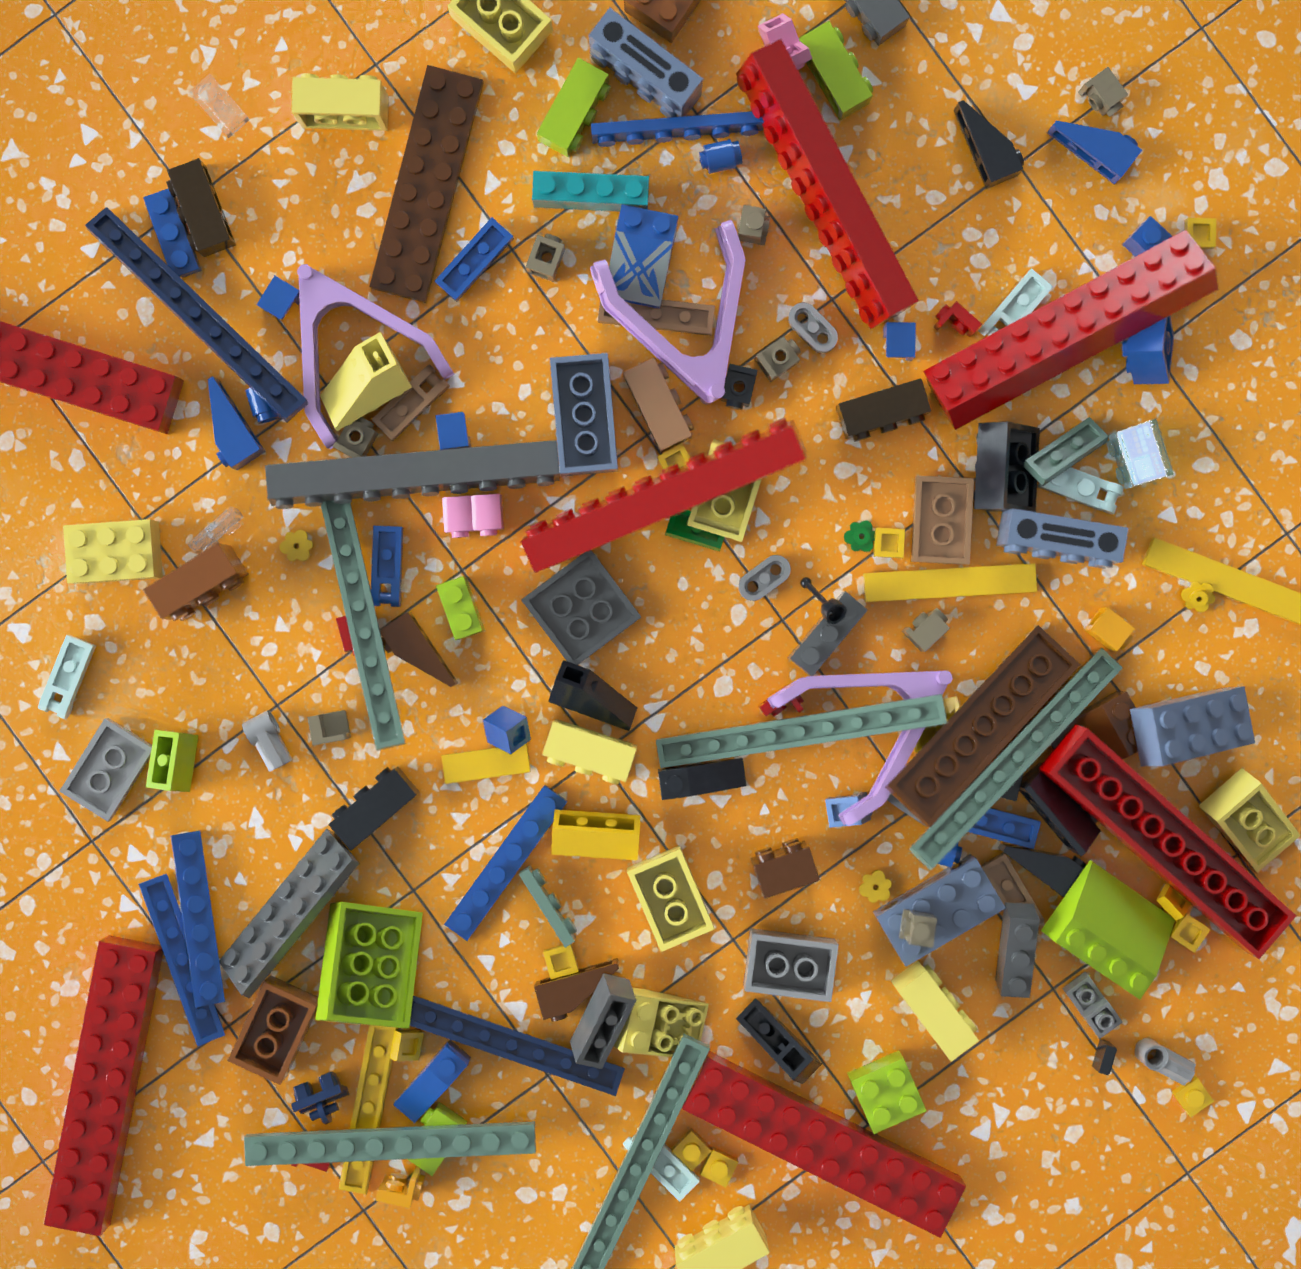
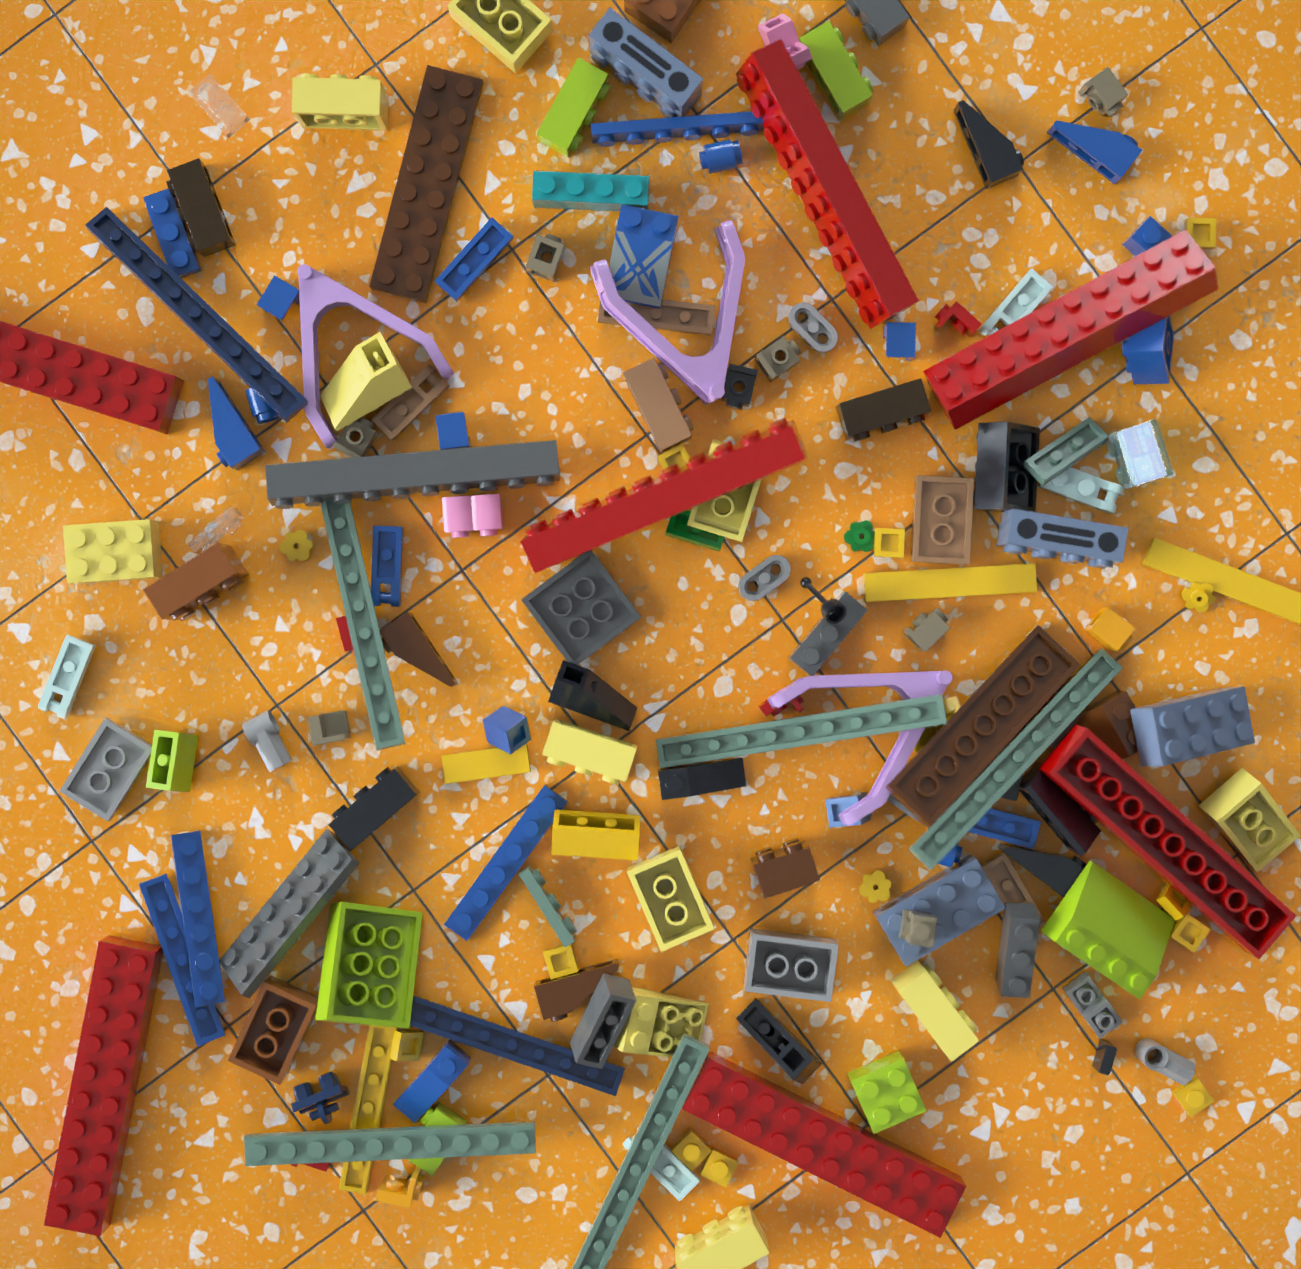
(460, 608): lime brick -> none
(584, 414): sand blue brick -> none
(753, 225): dark tan brick -> none

